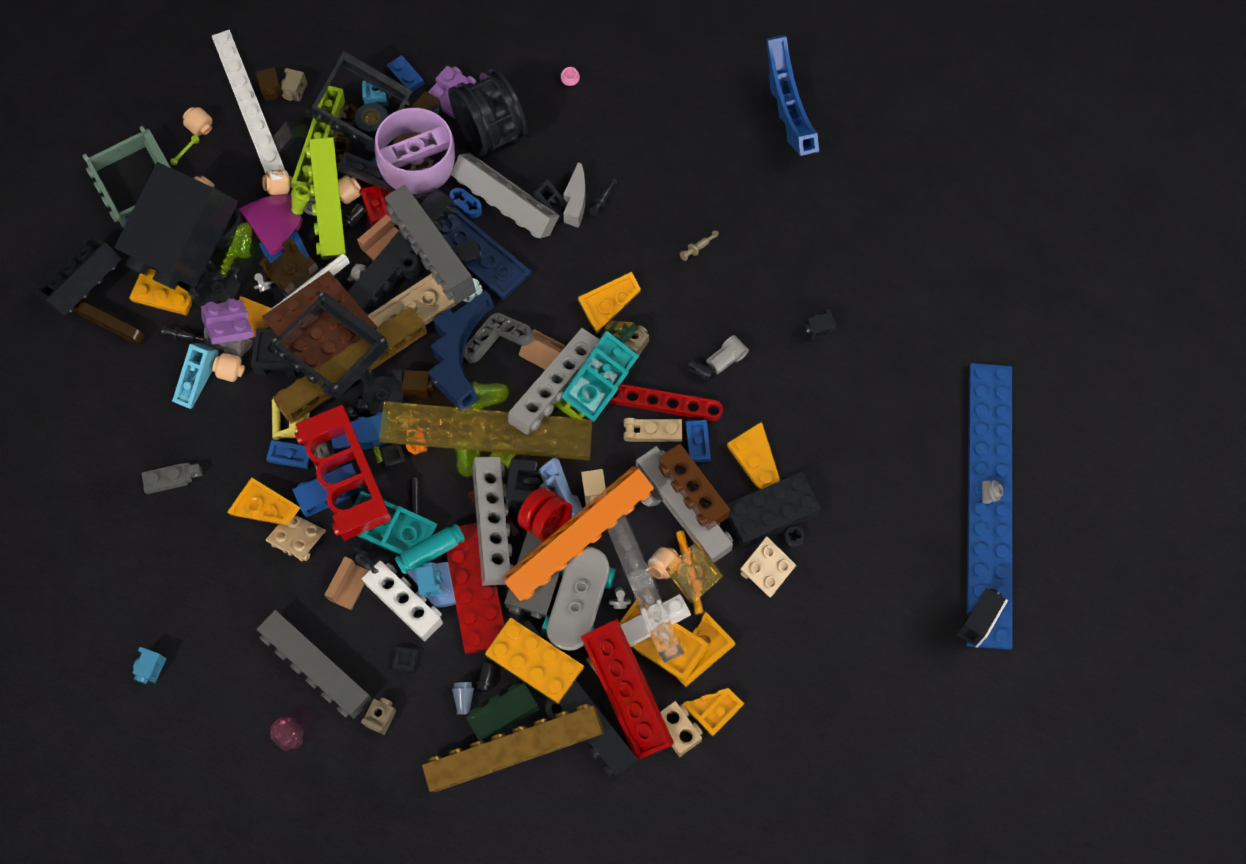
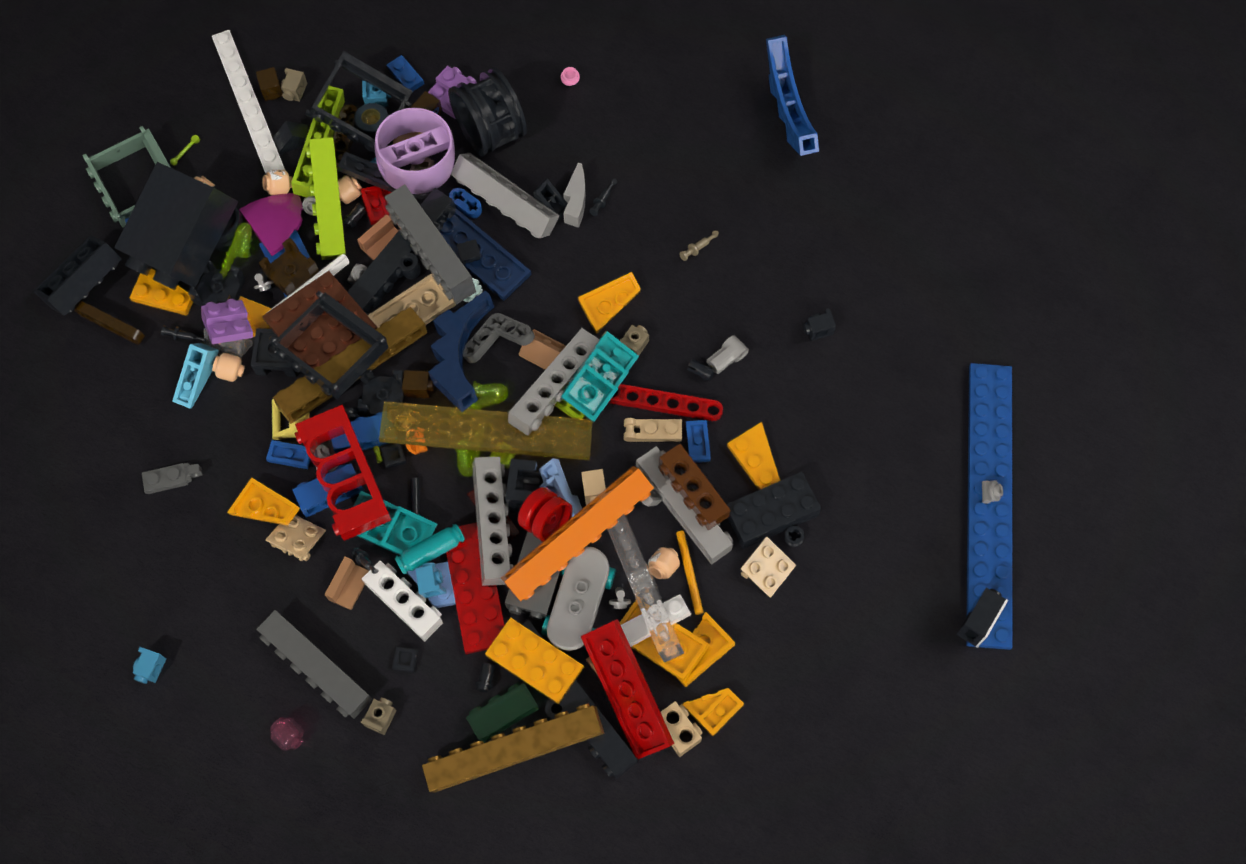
(197, 121): light nougat head -> none
(300, 197): lime cone -> none
(463, 696): sand blue cone -> none
(621, 330): clear green plate -> none
(694, 572): clear yellow plate -> none

